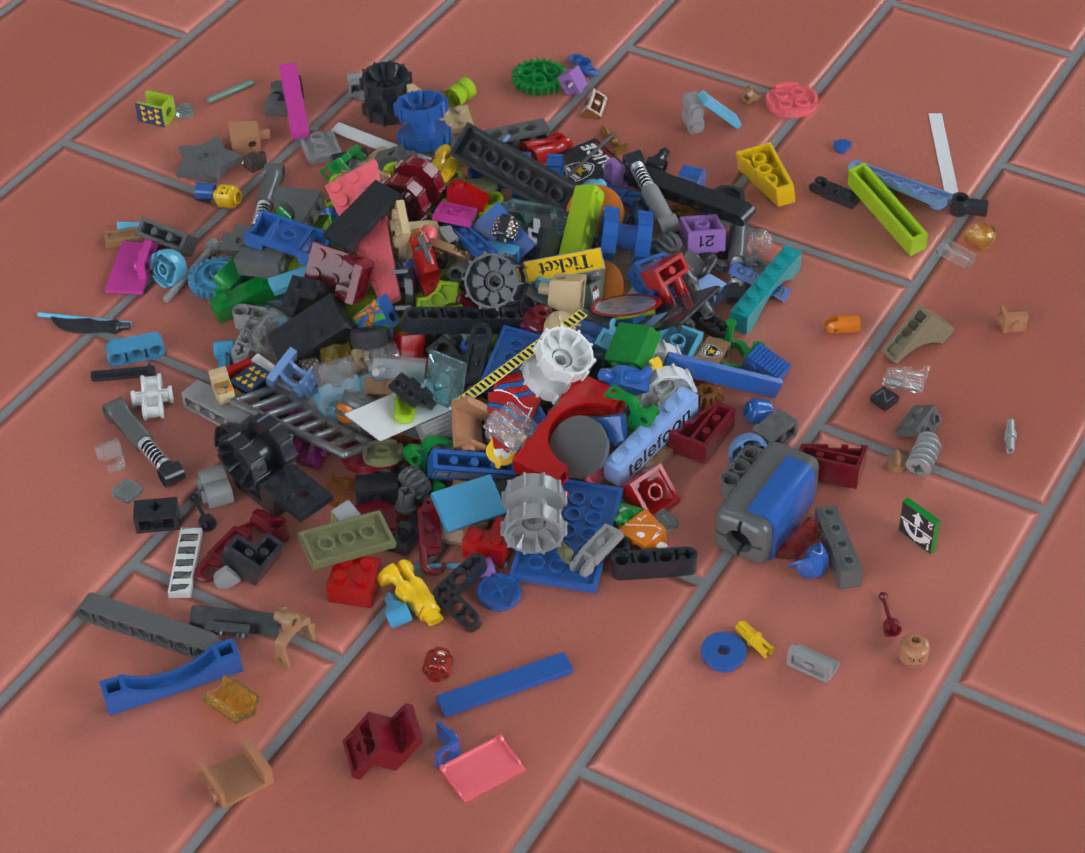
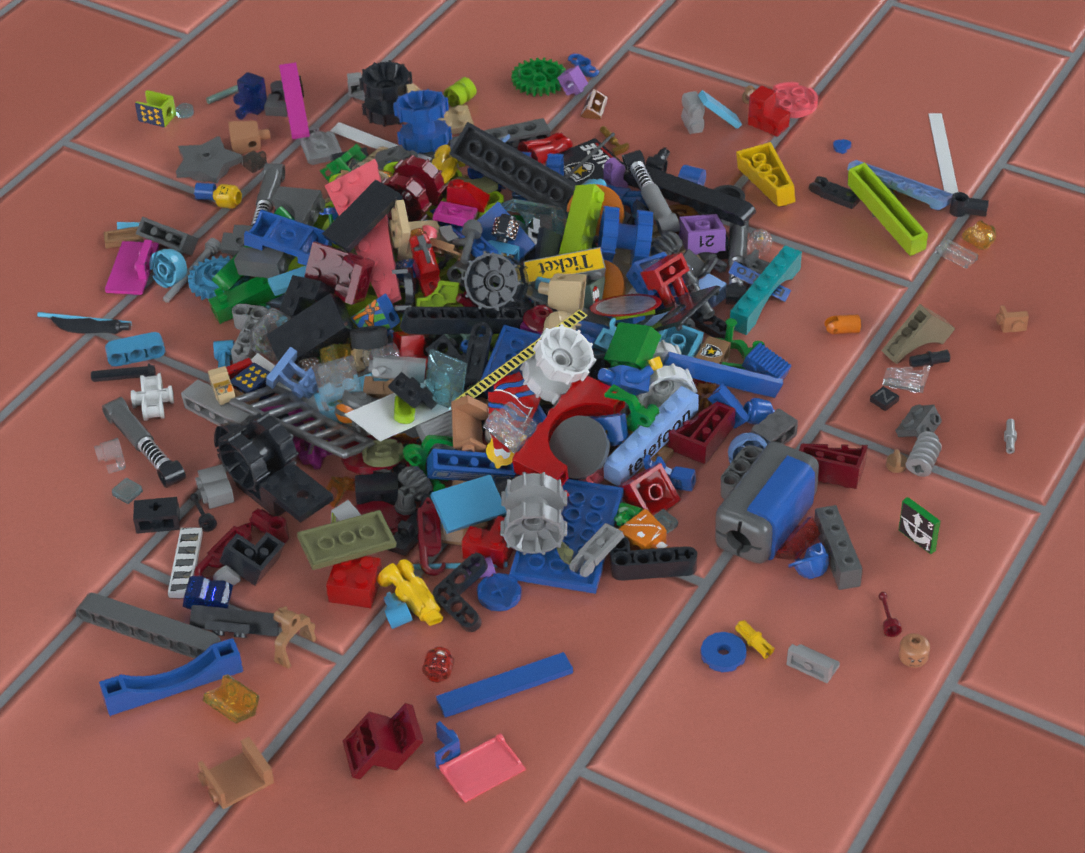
(207, 593): none -> clear blue brick
(250, 95): none -> clear blue brick
(471, 230): none -> dark grey piece
(680, 477): none -> blue piece
(724, 396): none -> blue panel
(764, 113): none -> red brick
(929, 358): none -> black axle

